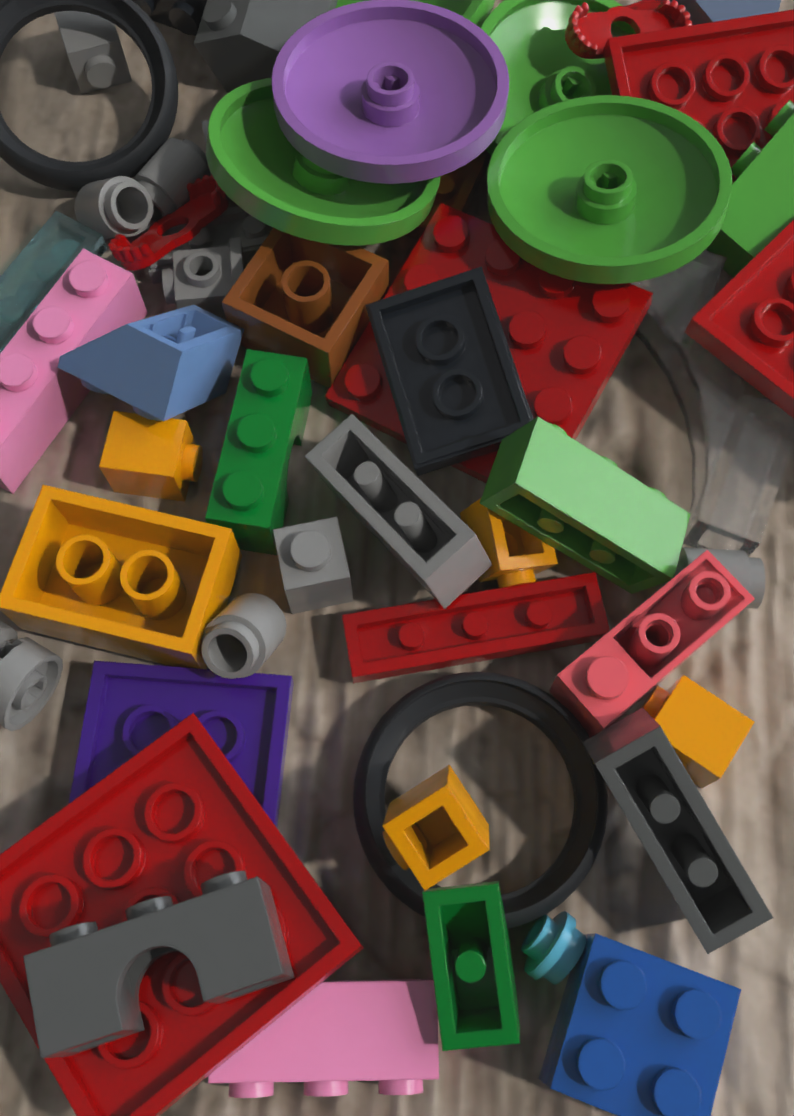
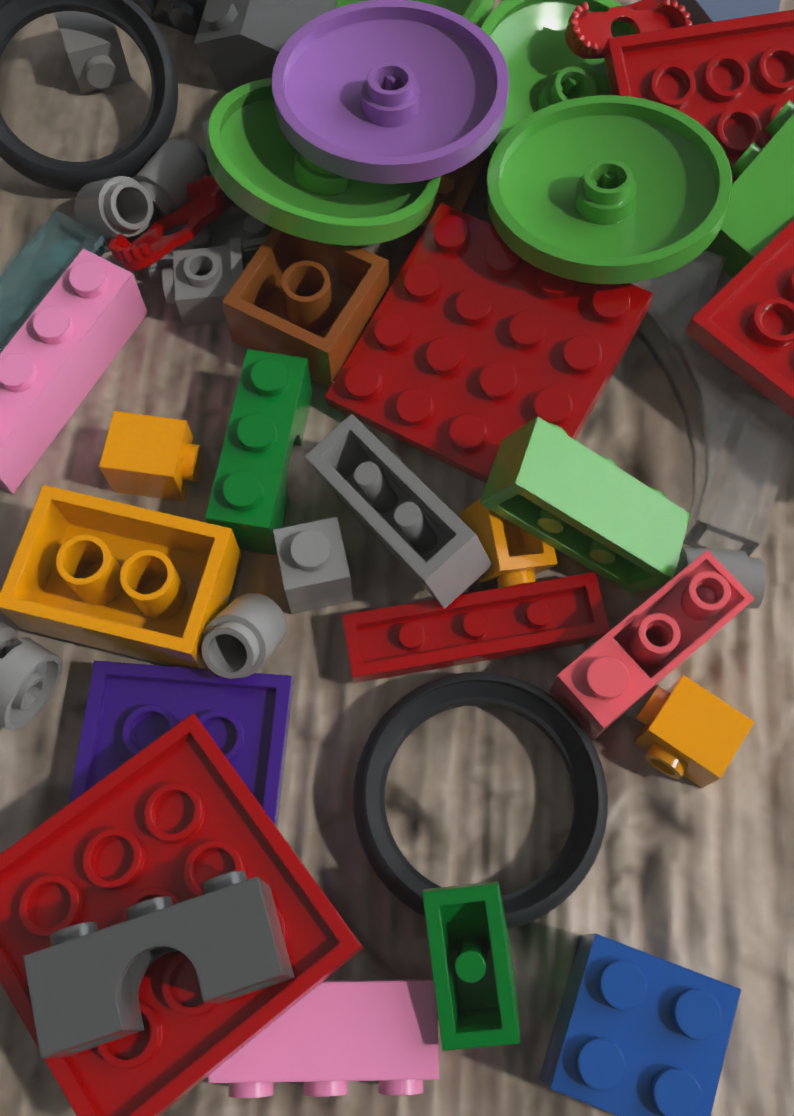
(160, 361): medium blue slope -> none
(435, 828): light orange brick -> none
(449, 370): black tile -> none
(553, 947): medium azure plate -> none
(677, 830): dark grey brick -> none

